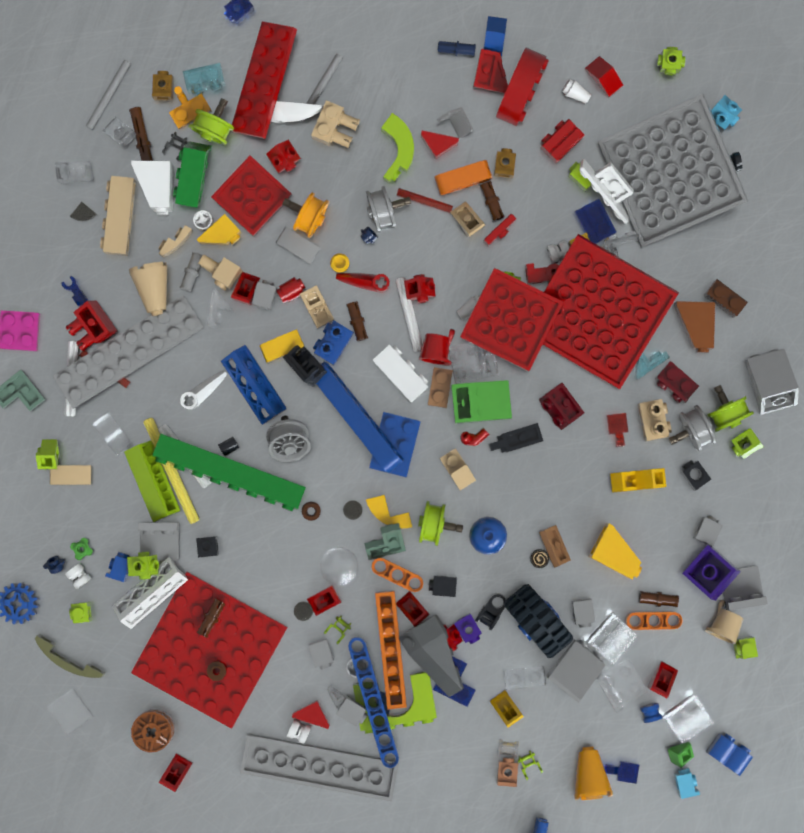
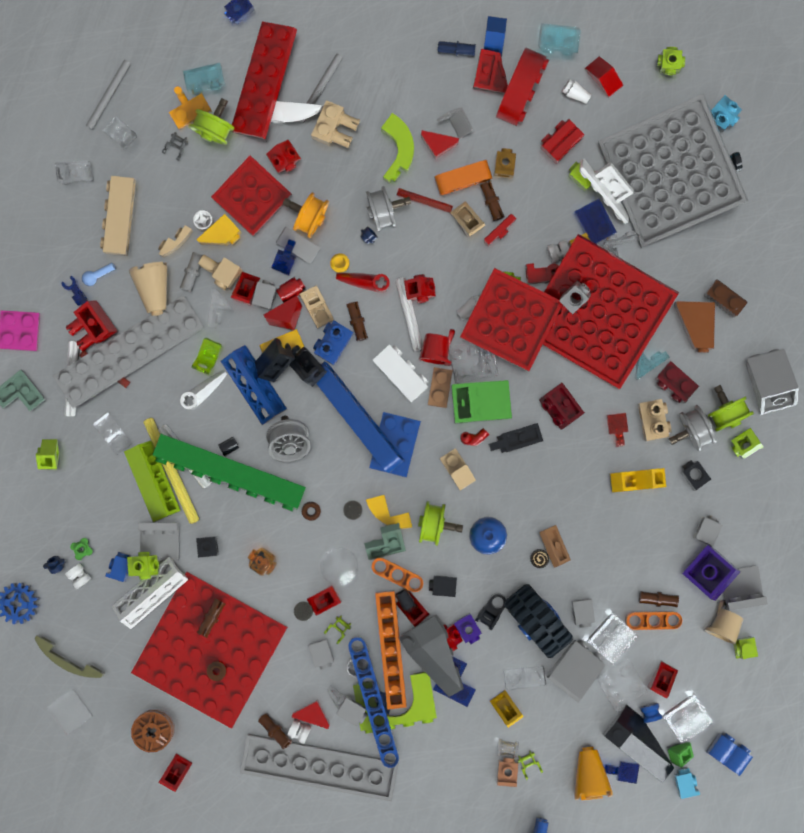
(71, 475): tan slope -> none
(80, 612): lime brick -> none
(83, 213): clear smoke tile -> none
(89, 278): none -> light blue bar
(141, 135): reddish brown pin -> none
(157, 184): white slope -> none
(165, 92): pearl gold brick -> none
(191, 174): green wedge -> none
(207, 356): none -> clear neon green bracket
(262, 561): none -> clear orange head
(274, 361): none -> black hinge
(275, 731): none -> reddish brown pin
(284, 260): none -> clear blue plate
(285, 315): none -> red slope
(405, 599): none -> black hinge
(559, 38): none -> clear light blue brick
(571, 303): none -> light grey brick
(615, 553): yellow slope -> none
(638, 742): none -> black wedge

